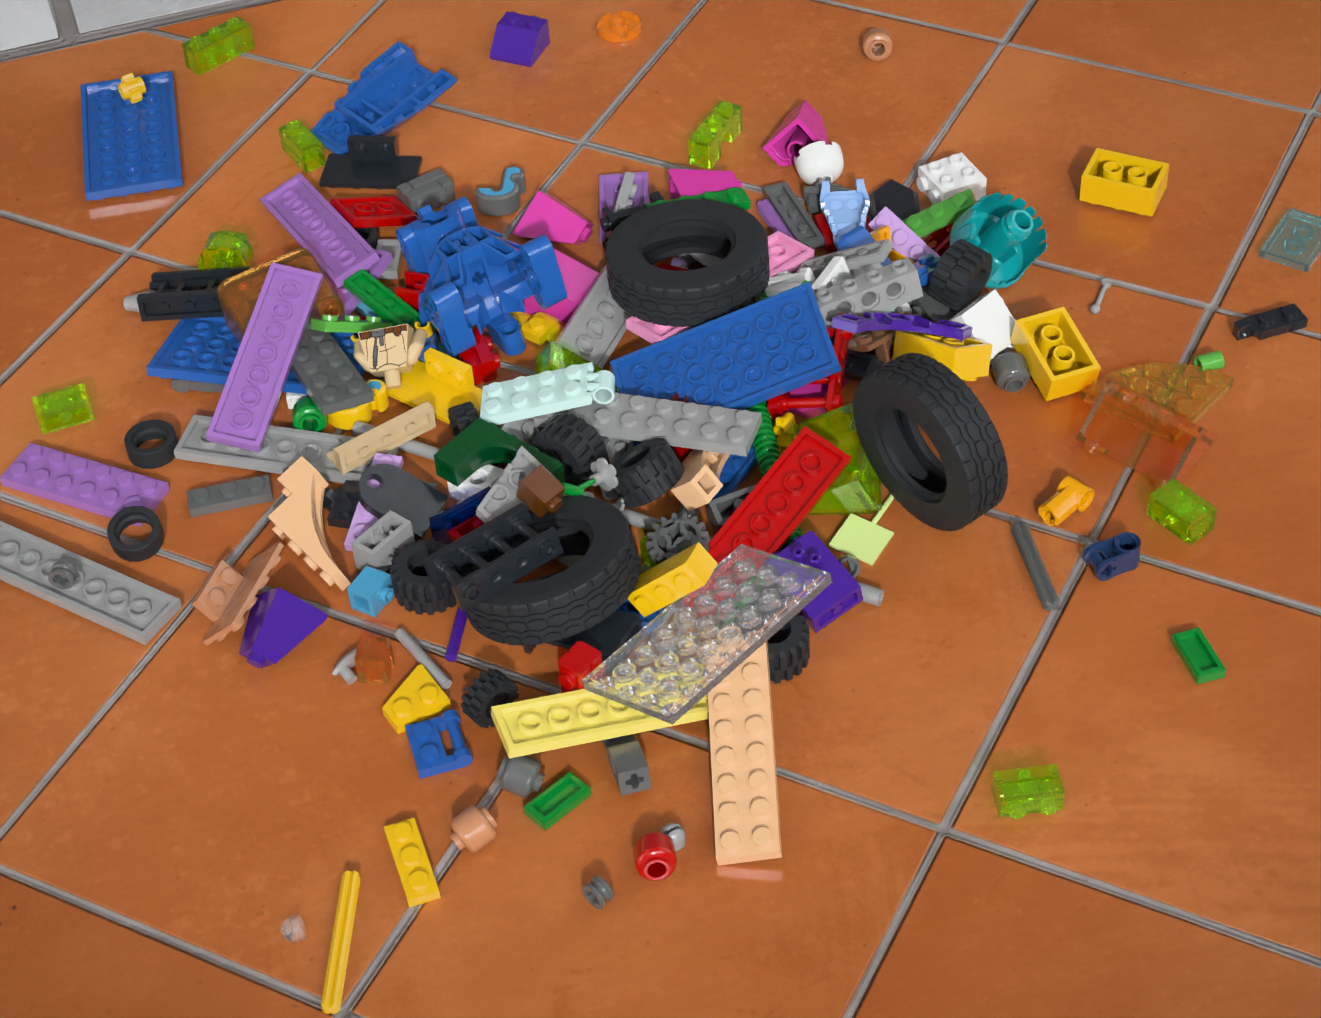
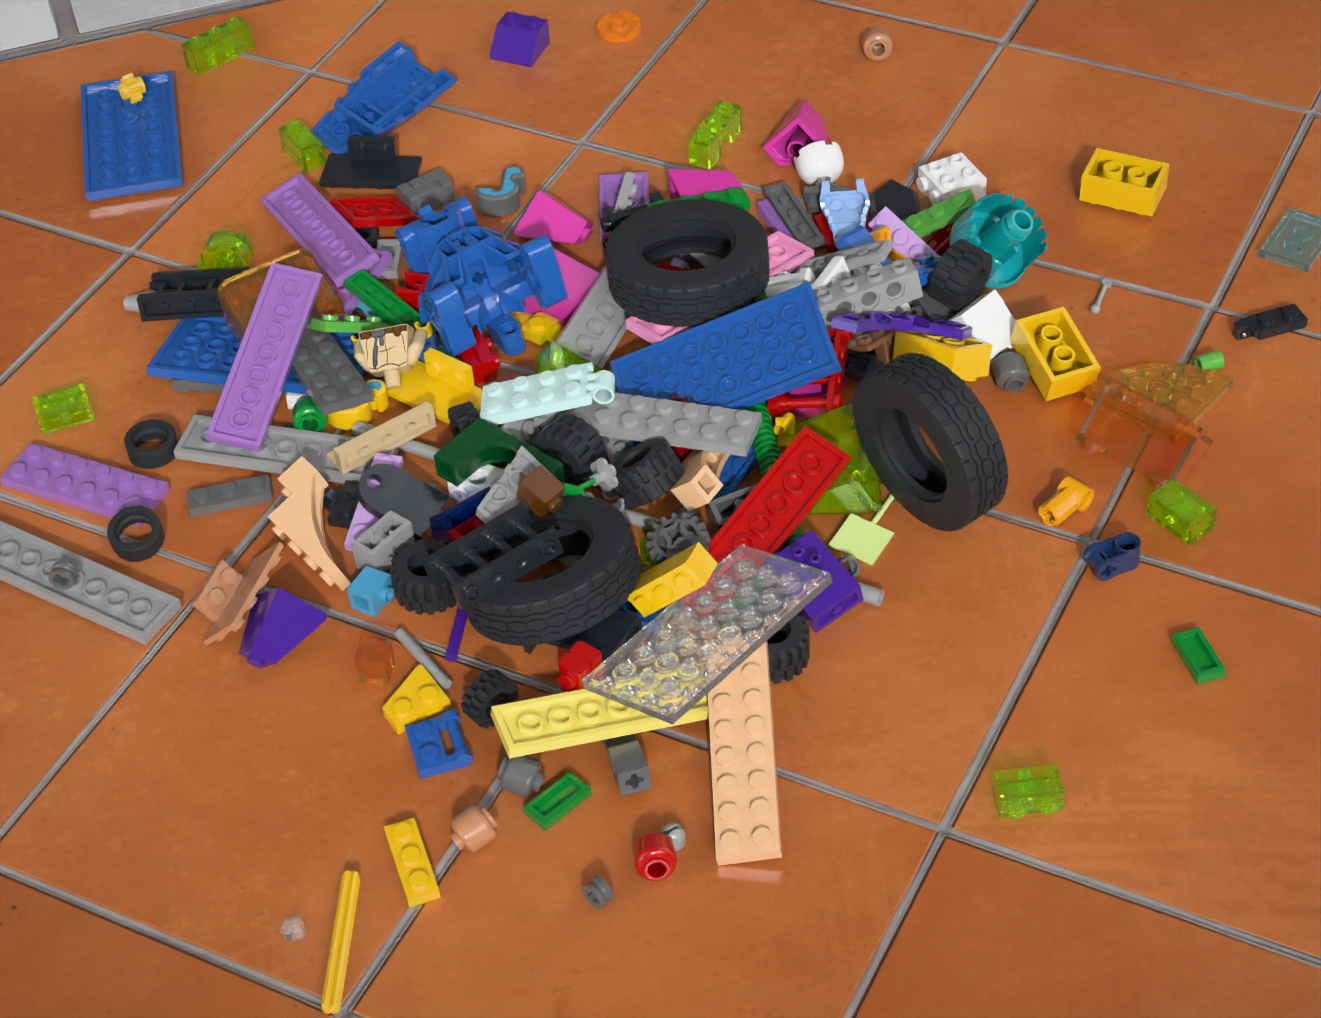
(344, 667): light grey bar -> none
(1035, 566): dark grey axle -> none

